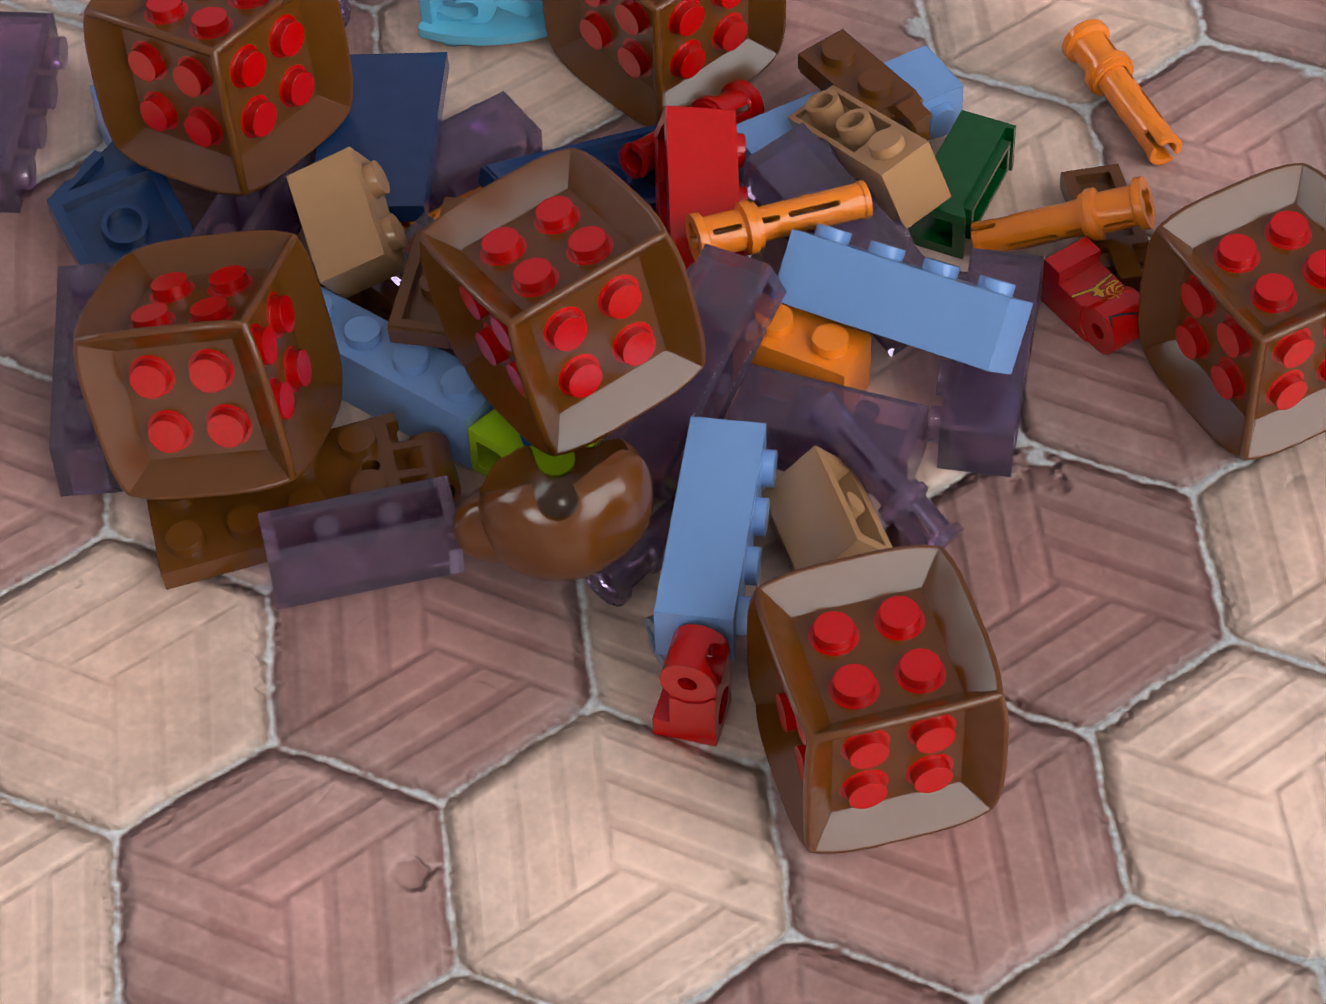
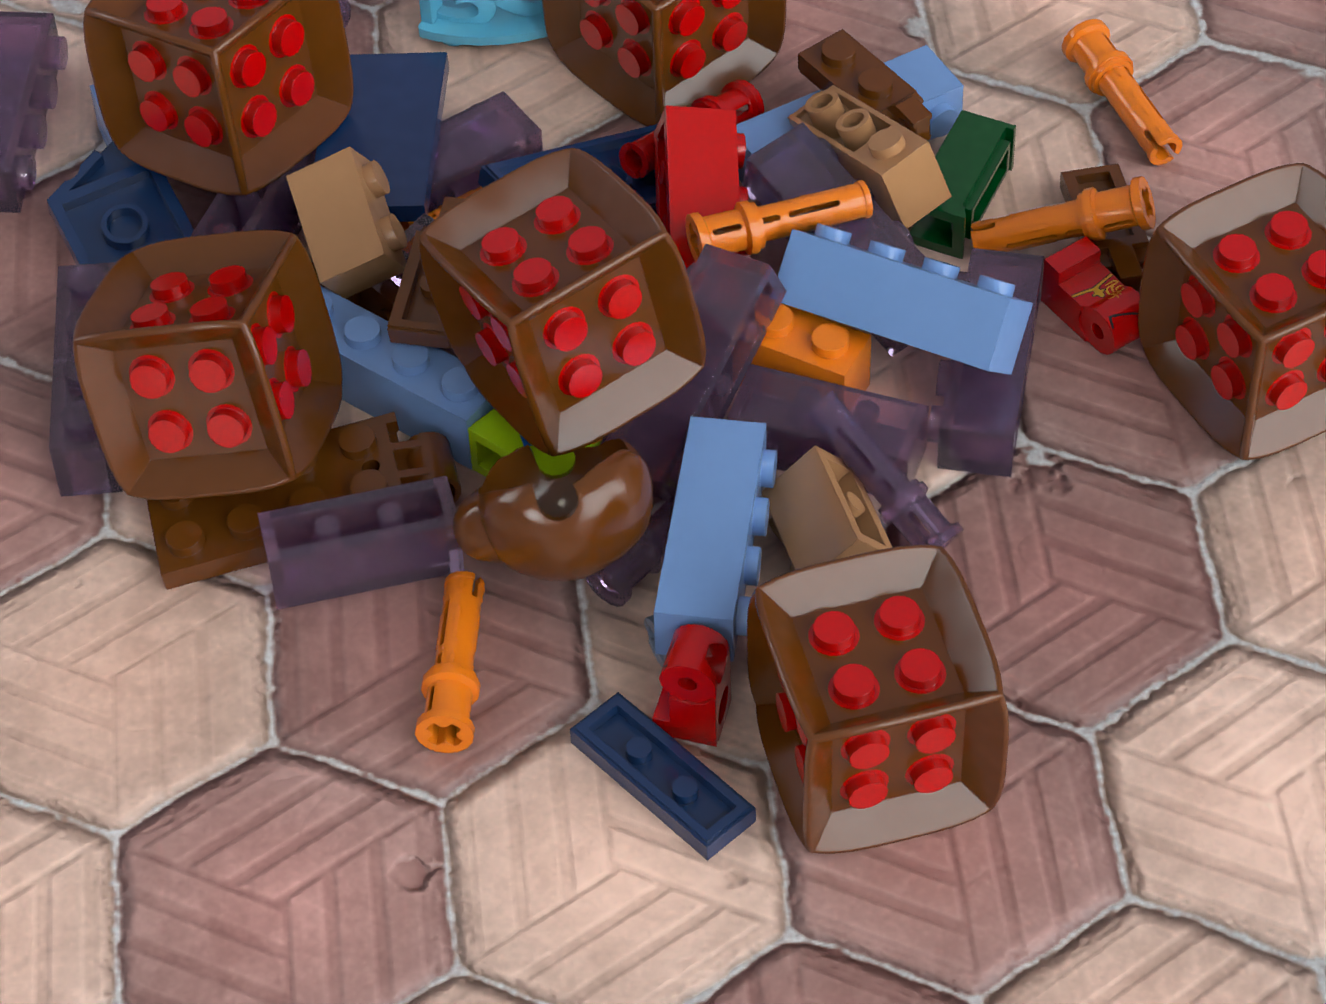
(451, 682): none -> orange pin
(663, 775): none -> dark blue tile

